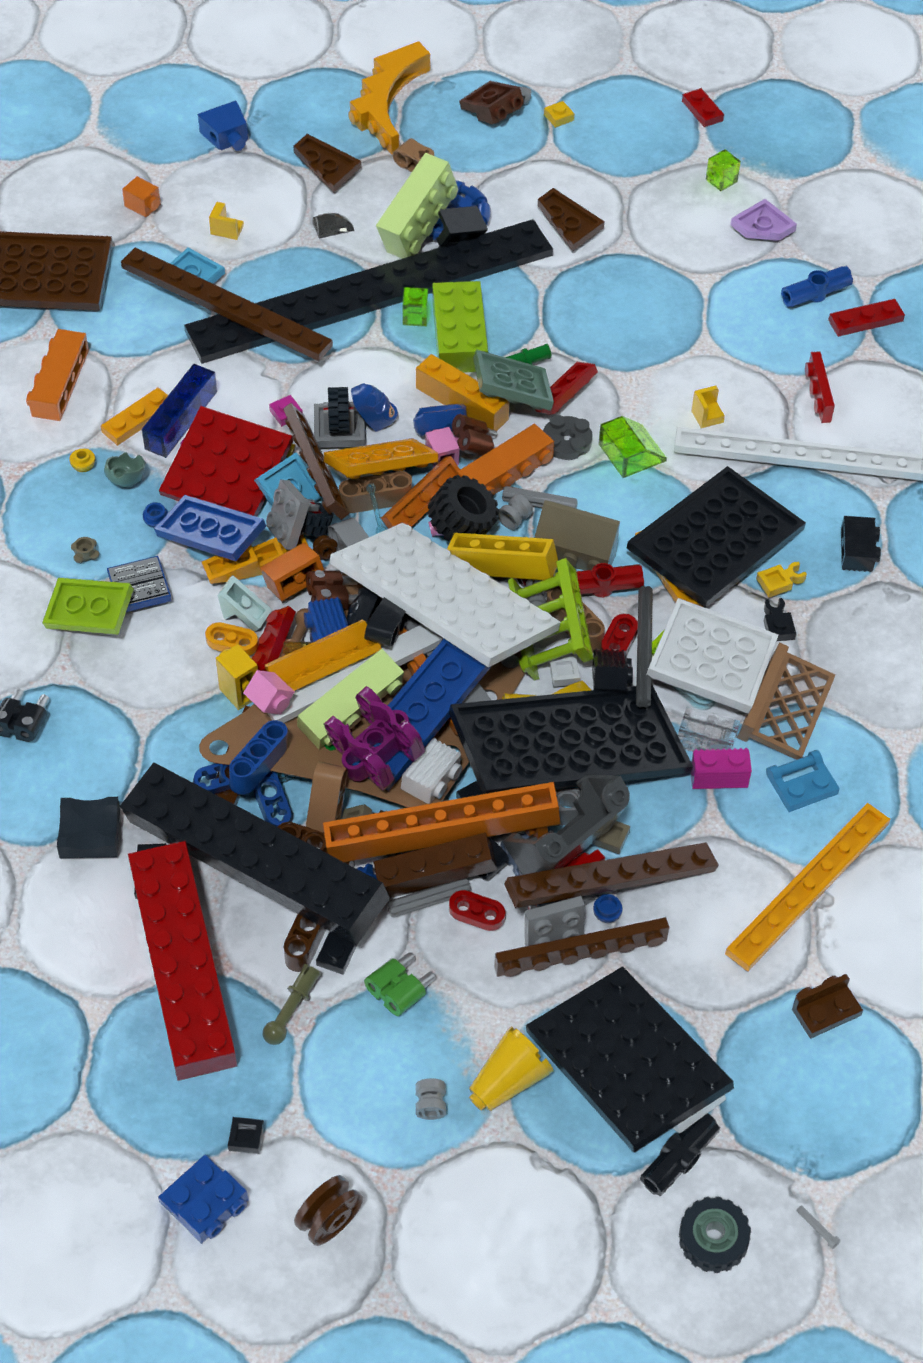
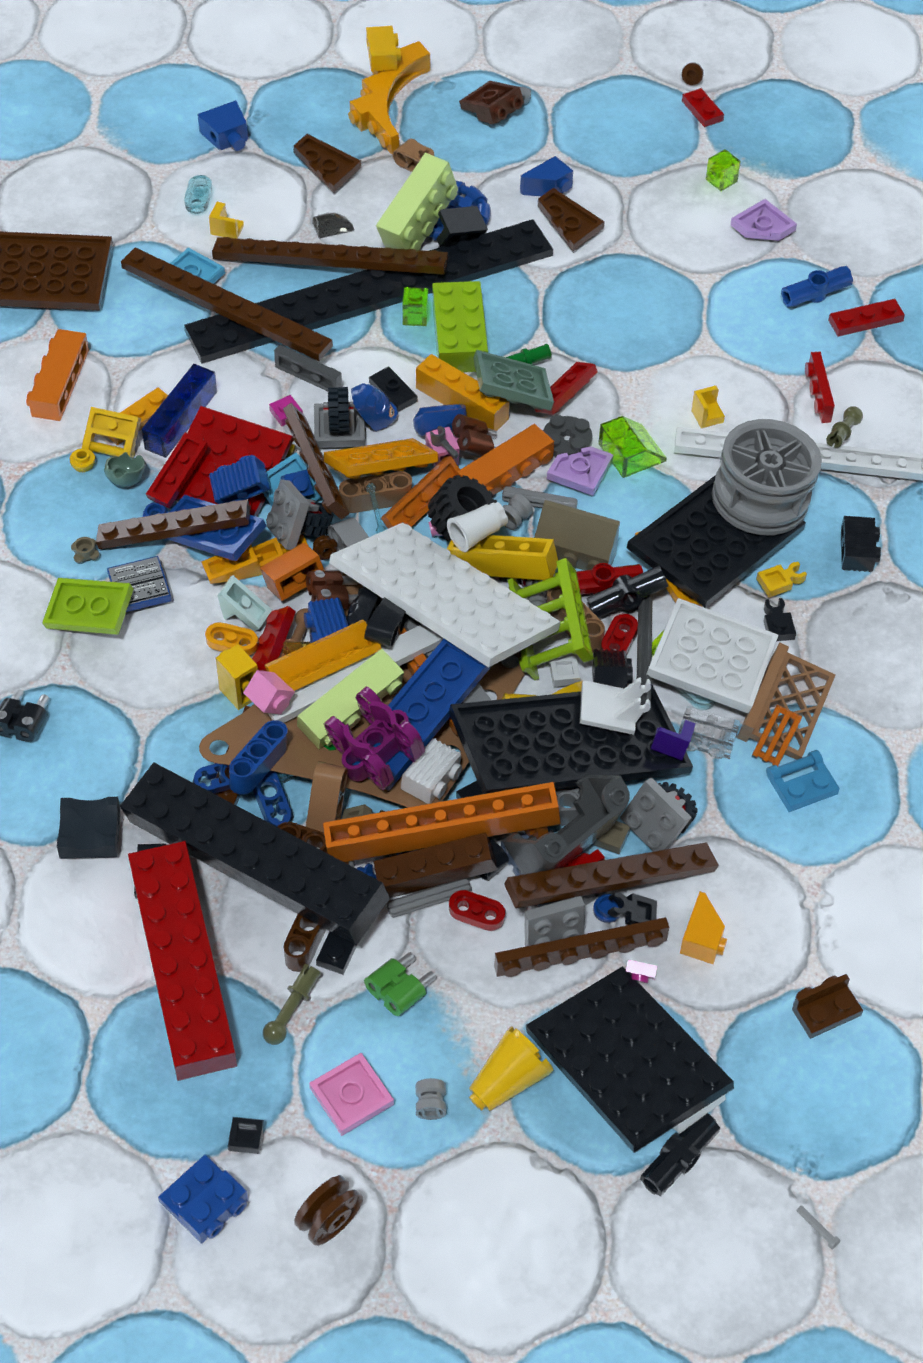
(111, 425): none -> yellow plate
(141, 196): orange brick -> none
(173, 524): none -> reddish brown plate
(177, 470): none -> red plate
(198, 194): none -> clear light blue plate
(239, 480): none -> blue brick
(300, 481): none -> blue plate
(306, 368): none -> dark grey plate
(330, 255): none -> reddish brown plate
(351, 1094): none -> bright pink plate
(382, 48): none -> yellow brick
(394, 388): none -> black plate
(440, 440): none -> dark grey hand
(476, 525): none -> white plant
(546, 176): none -> blue slope
(559, 114): yellow plate -> none
(581, 470): none -> lavender plate
(613, 706): none -> white plate
(627, 592): none -> black piece
(633, 907): none -> black plate
(641, 971): none -> plate
(659, 814): none -> light grey plate
(672, 742): none -> dark purple panel
(692, 73): none -> reddish brown plate
(704, 932): none -> light orange slope
(720, 768): dark pink brick -> none
(720, 1216): black wheel -> none
(766, 476): none -> light grey wheel
(767, 755): none -> orange tile
(807, 887): light orange plate -> none
(842, 430): none -> olive pin

